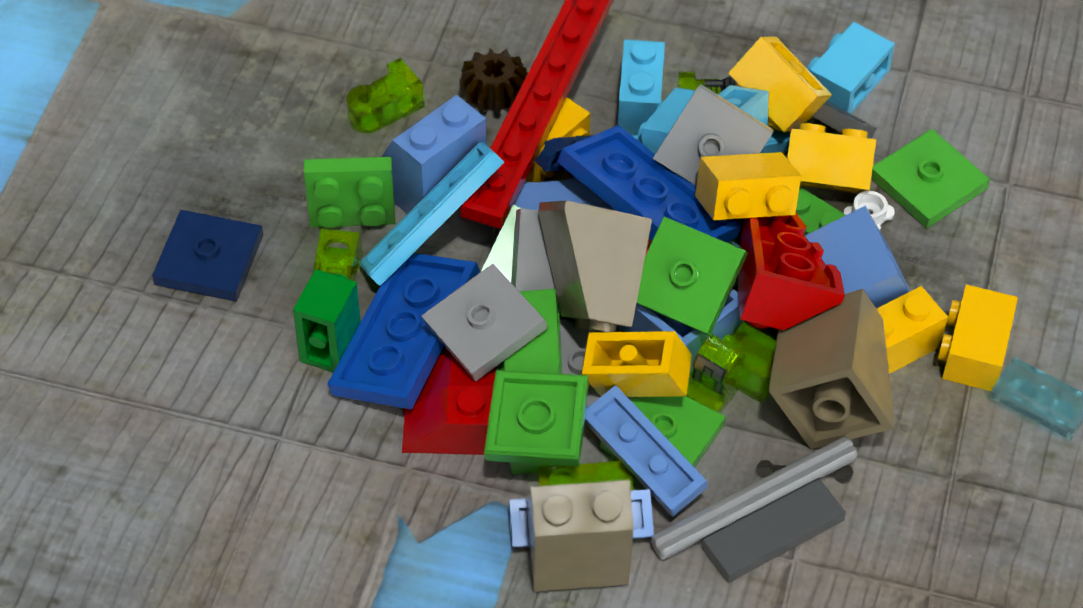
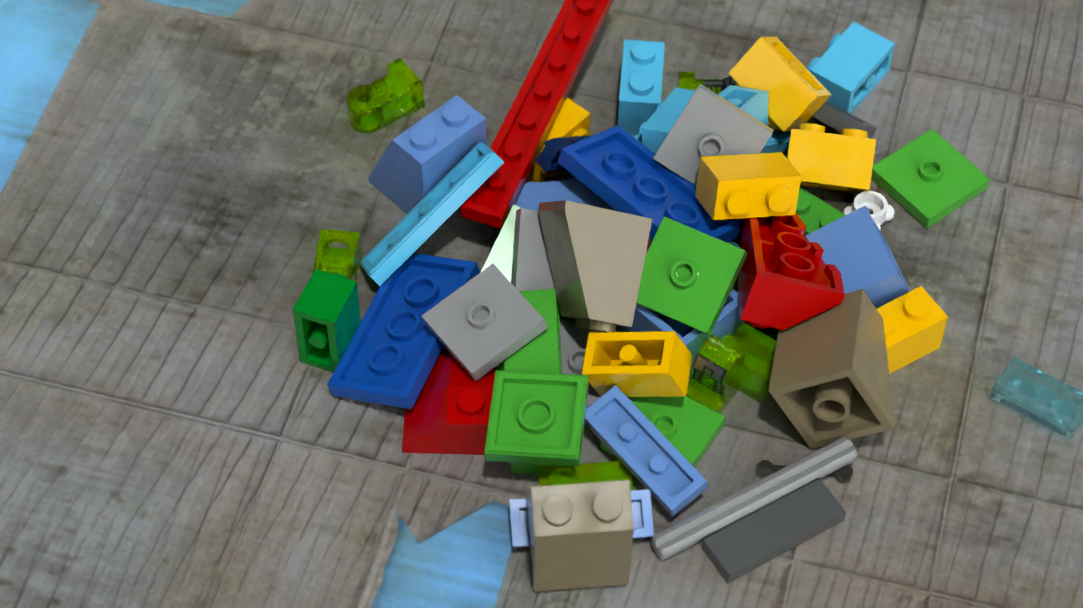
(208, 255): dark blue plate -> none
(350, 191): bright green plate -> none
(492, 80): dark brown gear -> none
(979, 337): yellow brick -> none

